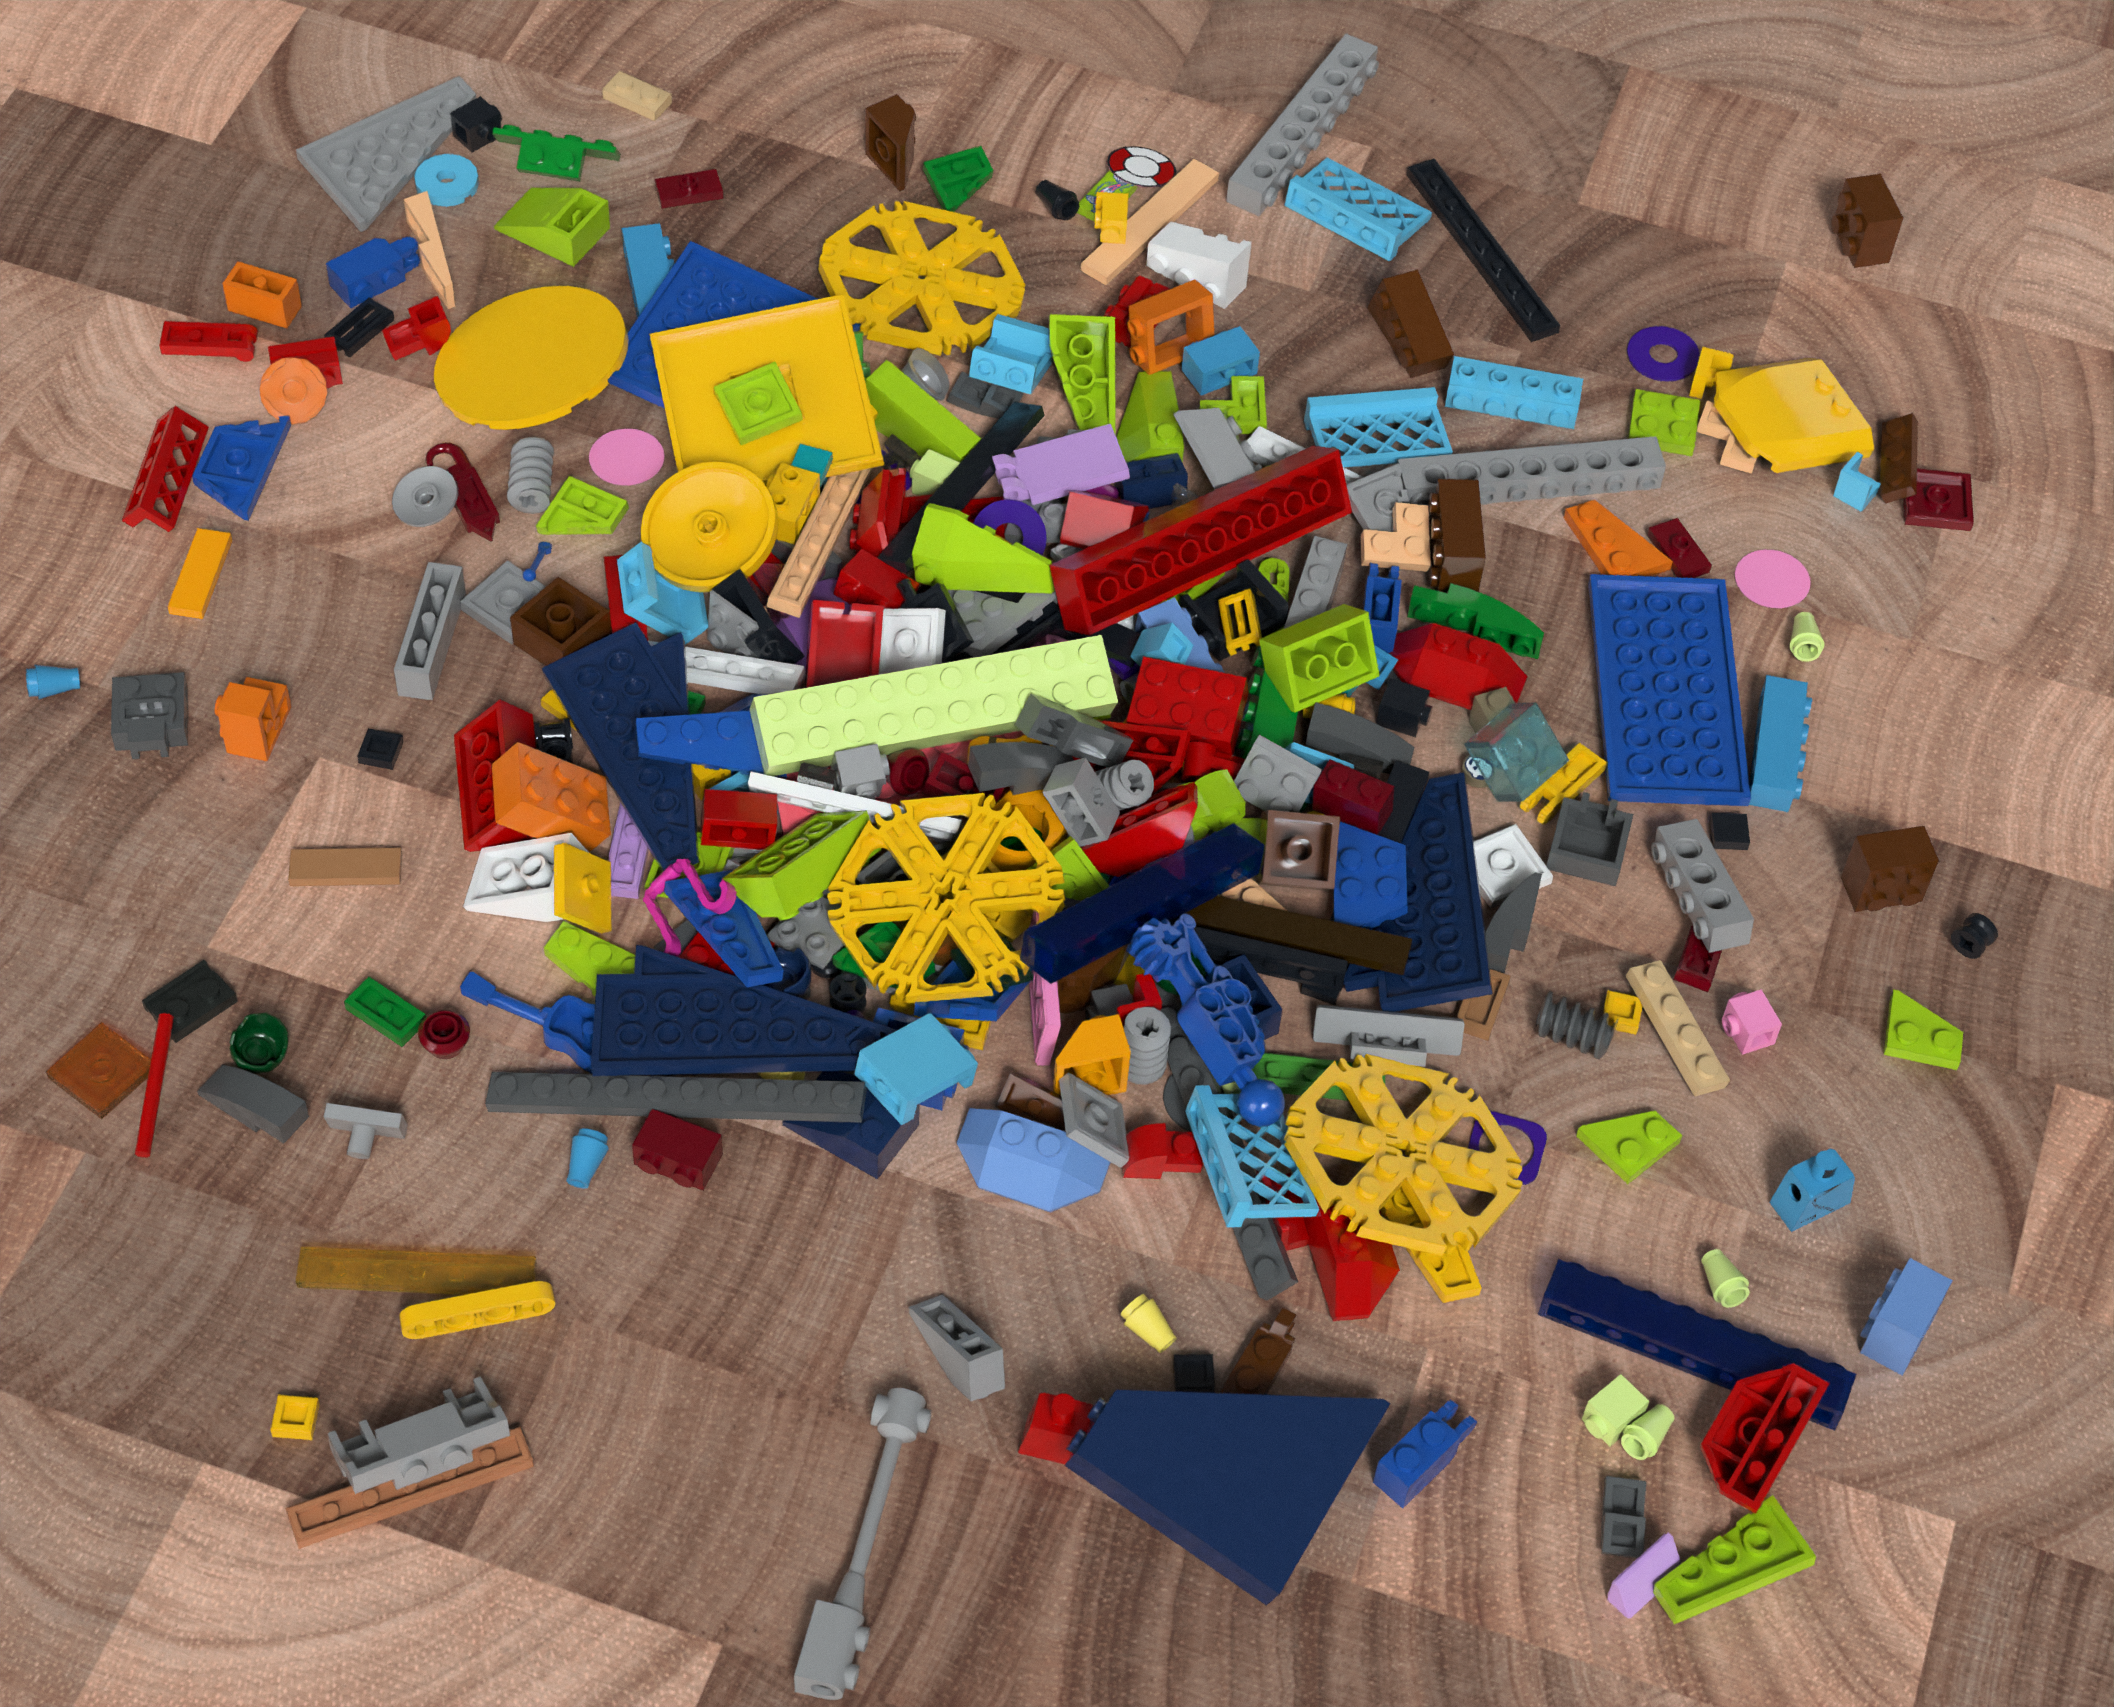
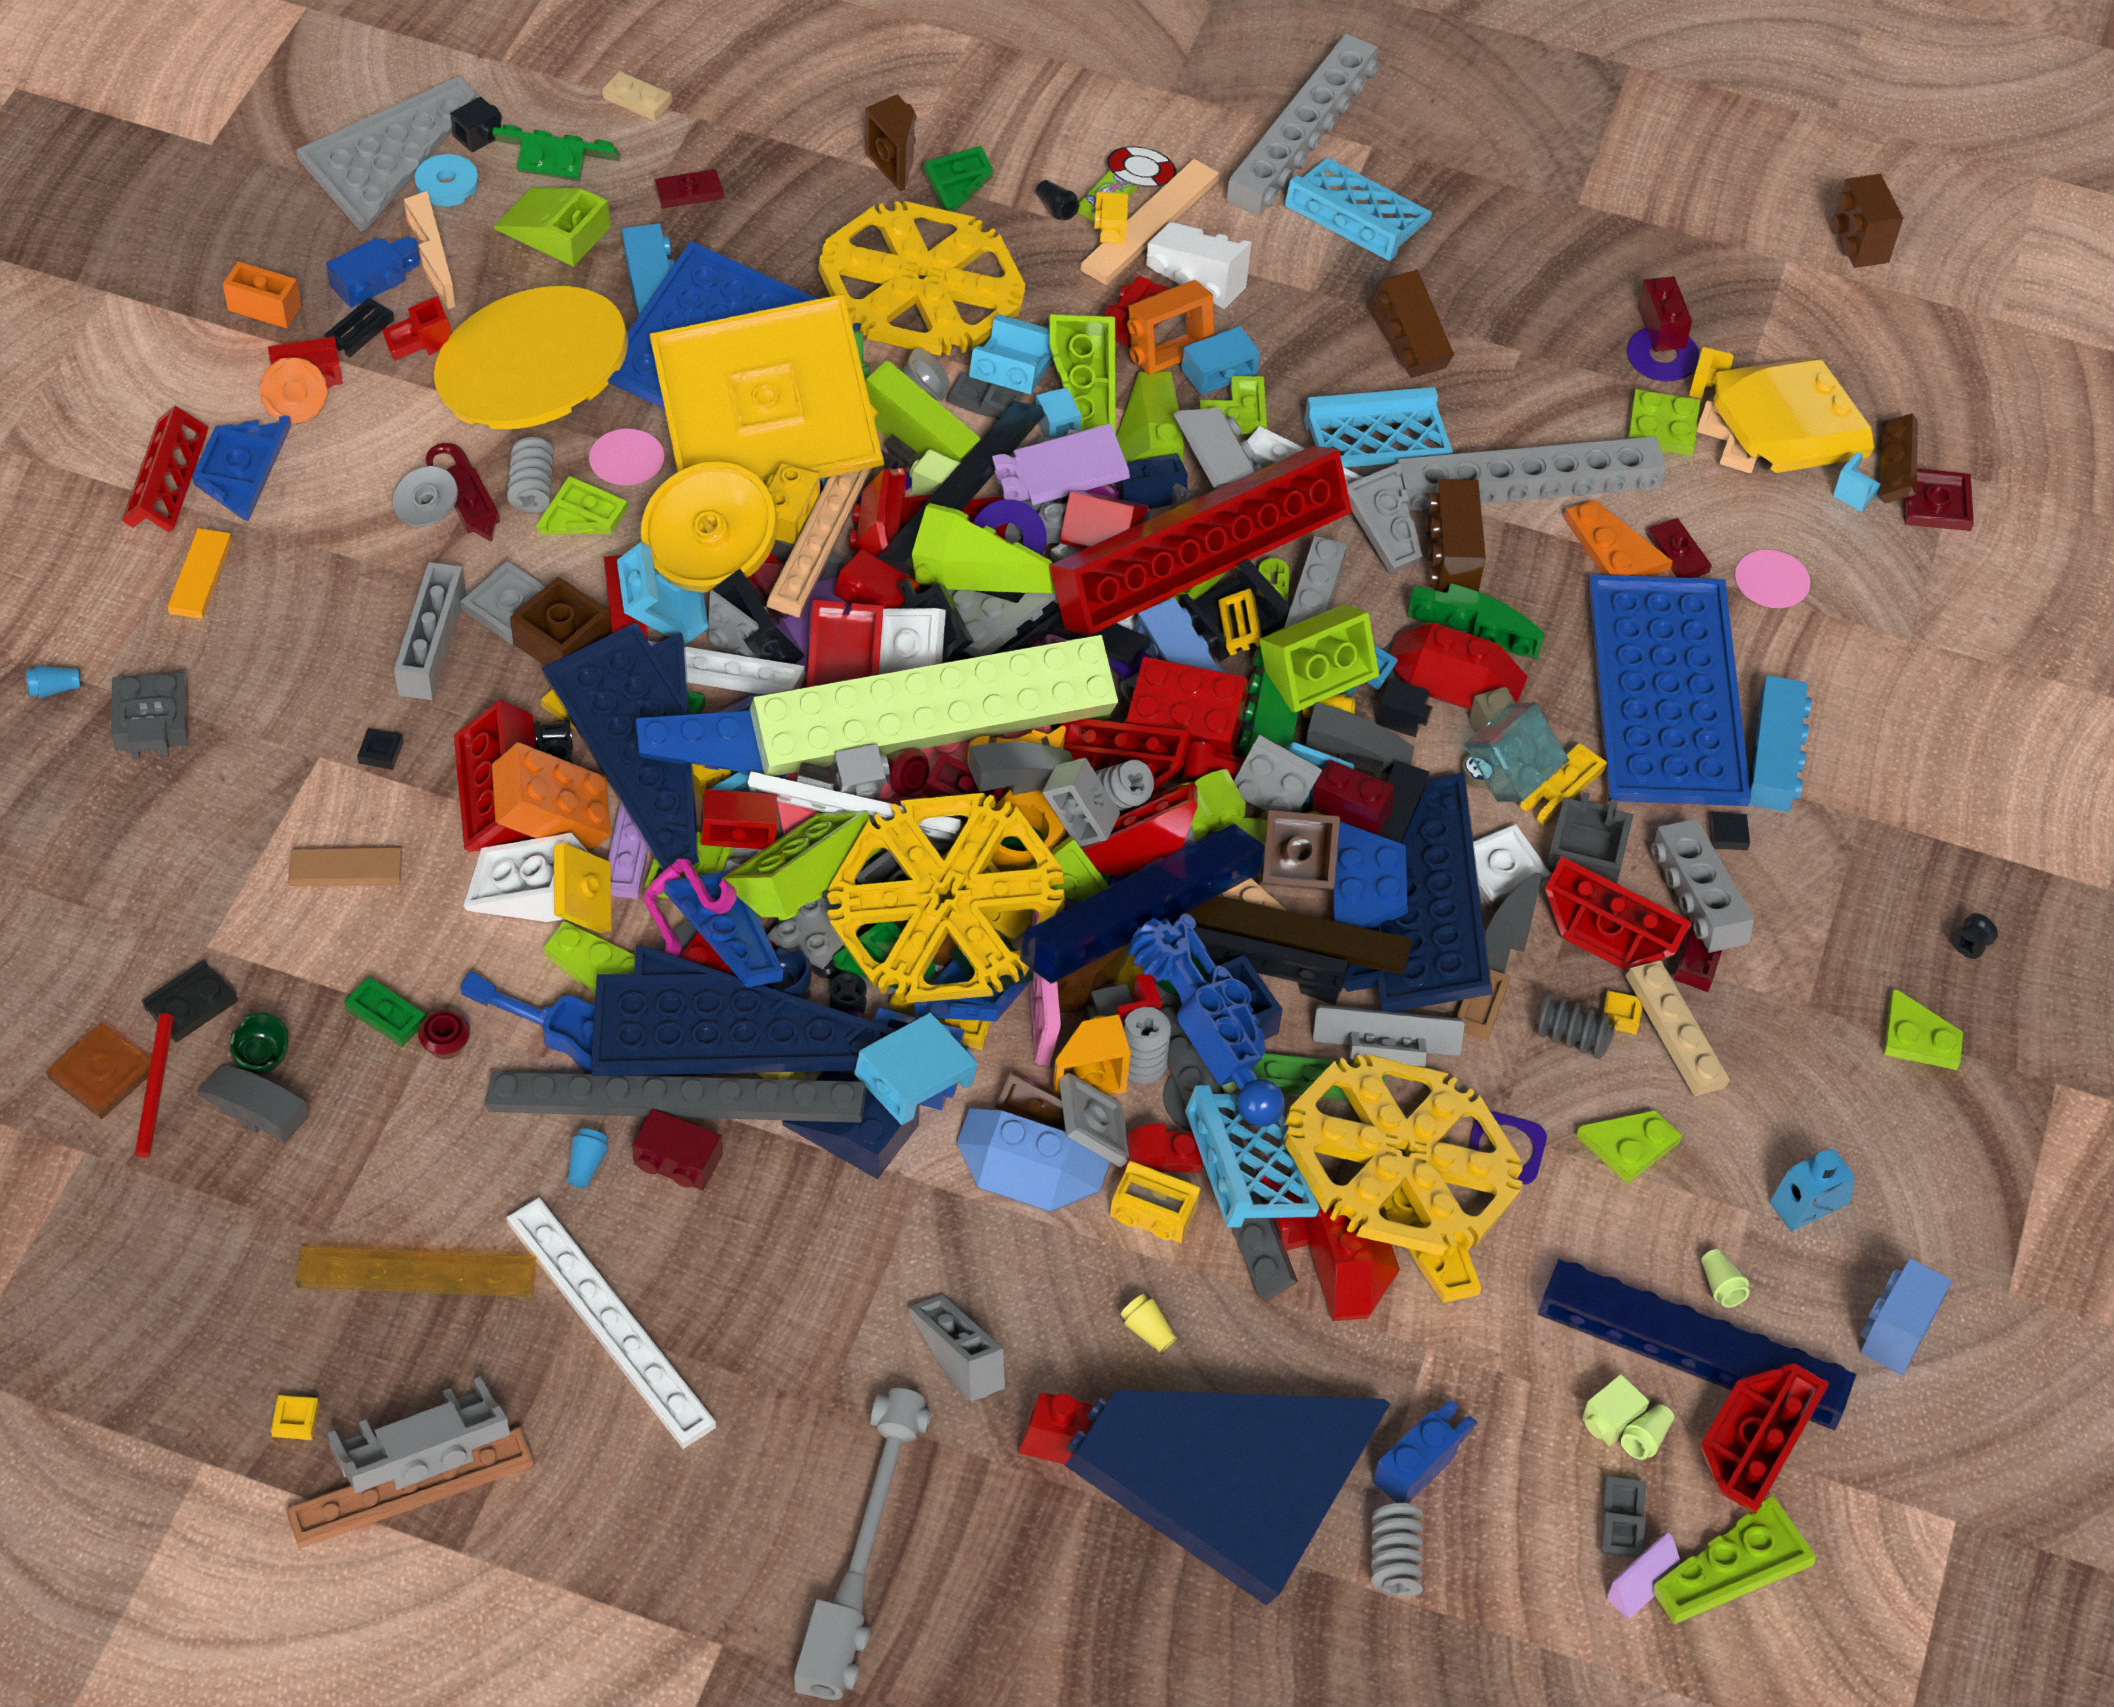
(208, 339): red plate -> none
(252, 717): orange brick -> none
(364, 1126): light grey tile -> none
(477, 1310): yellow beam -> none
(543, 549): blue hinge -> none
(611, 1323): none -> white tile
(758, 403): lime plate -> none
(813, 460): teal tile -> none
(1059, 413): none -> medium azure brick
(1072, 732): dark grey slope -> none
(1155, 1202): none -> yellow window
(1162, 643): medium azure panel -> none
(1194, 1373): black tile -> none
(1263, 1357): reddish brown hinge -> none
(1382, 603): blue hinge -> none
(1396, 1550): none -> light grey piece
(1405, 546): light nougat plate -> none
(1483, 250): black tile -> none
(1508, 392): medium azure brick -> none
(1611, 918): none -> red wedge
(1665, 313): none -> dark red brick
(1751, 1021): bright pink brick -> none
(1806, 638): yellowish green cone -> none
(1889, 869): reddish brown brick -> none

